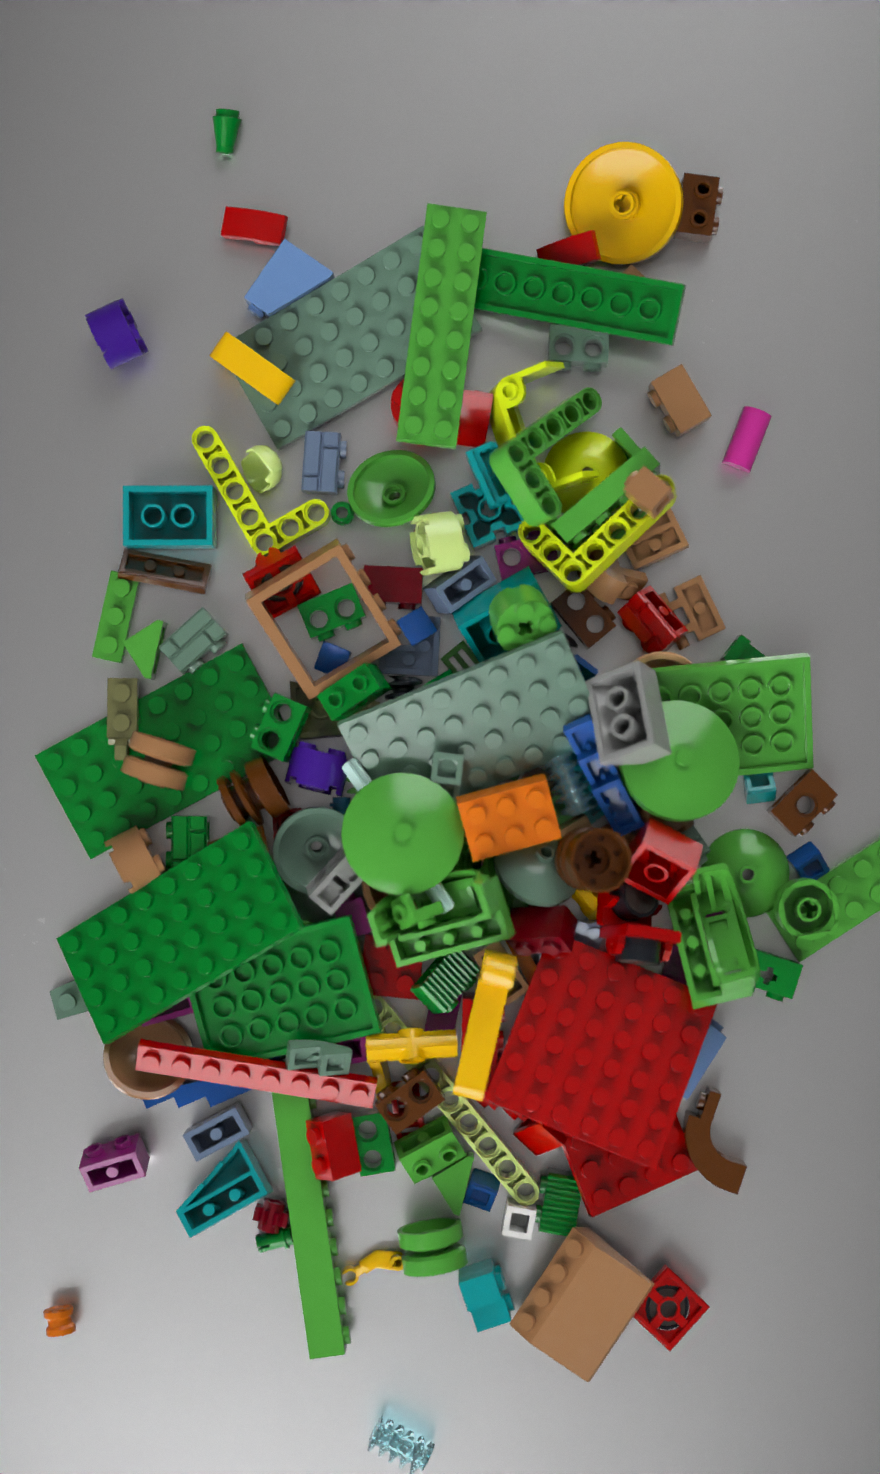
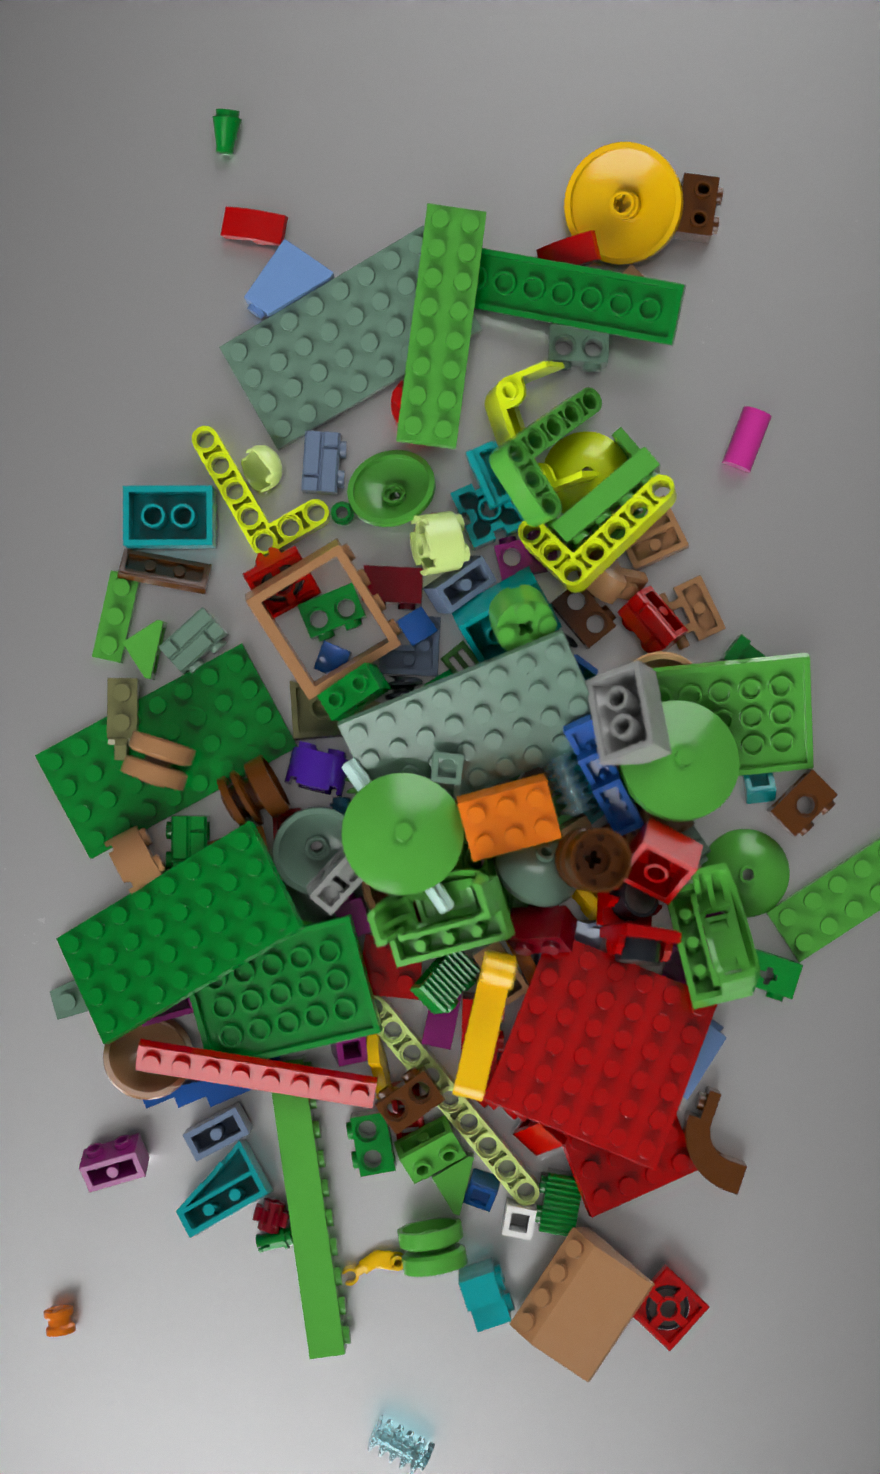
(116, 333): dark purple brick -> none
(252, 368): yellow beam -> none
(287, 731): green brick -> none
(325, 1056): sand green slope -> none
(333, 1146): red brick -> none
(407, 915): bright green bracket -> none
(411, 1045): yellow piece -> none
(474, 418): red slope -> none
(648, 492): medium nougat brick -> none
(678, 401): medium nougat brick -> none
(808, 861): blue slope -> none
(818, 919): bright green brick -> none

